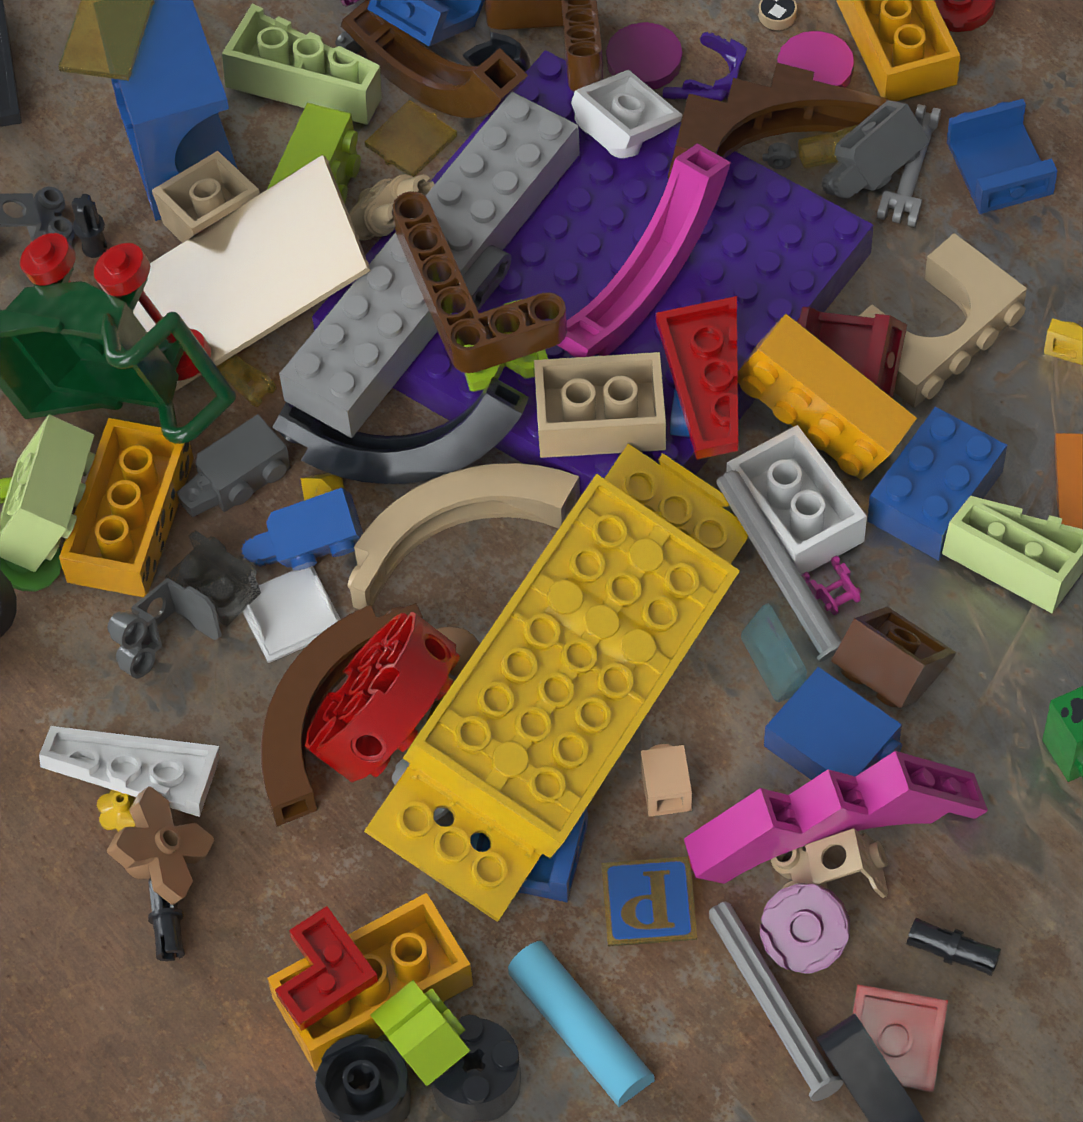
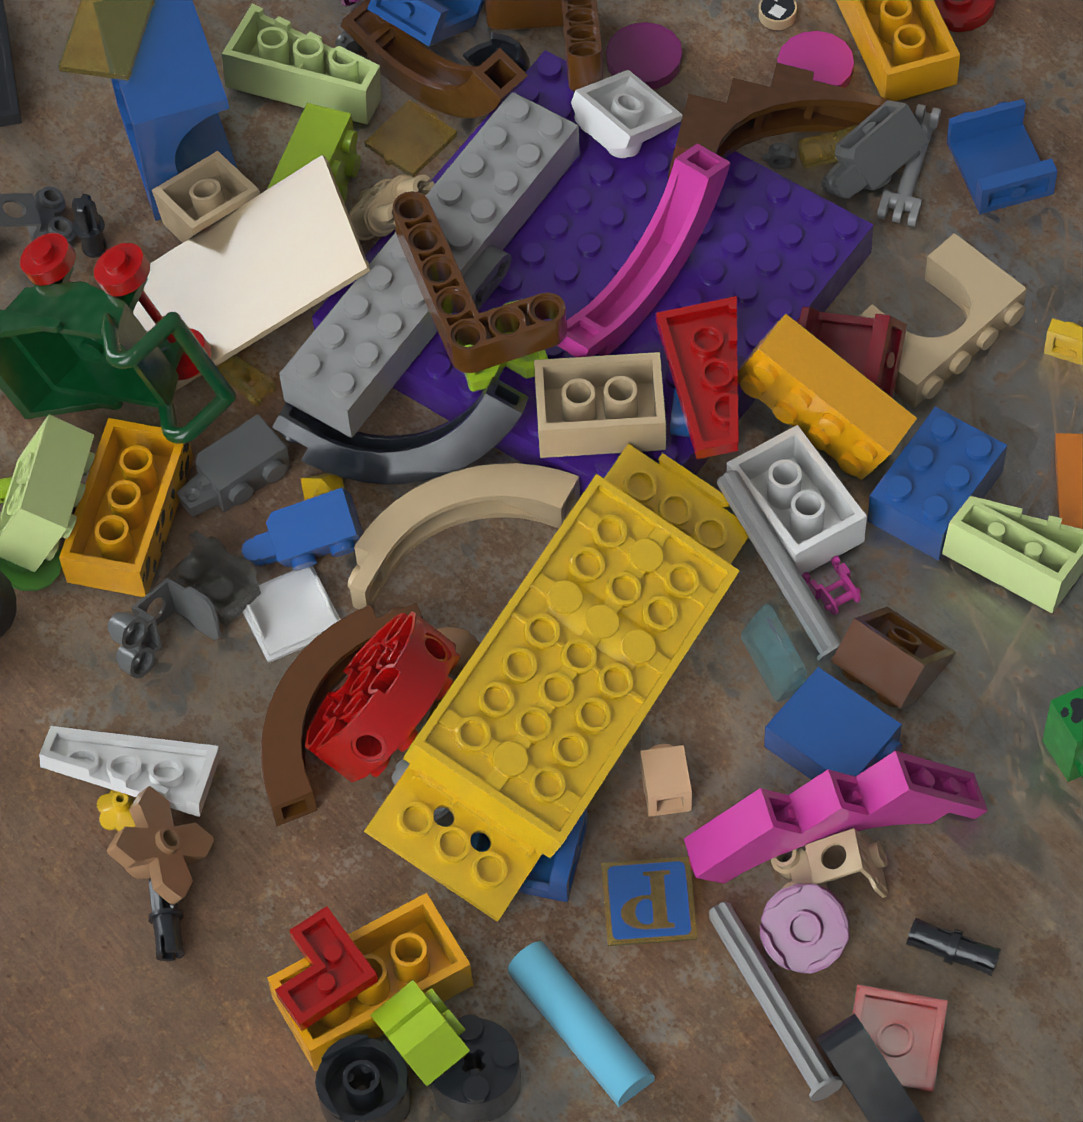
(732, 52): dark purple helmet -> none

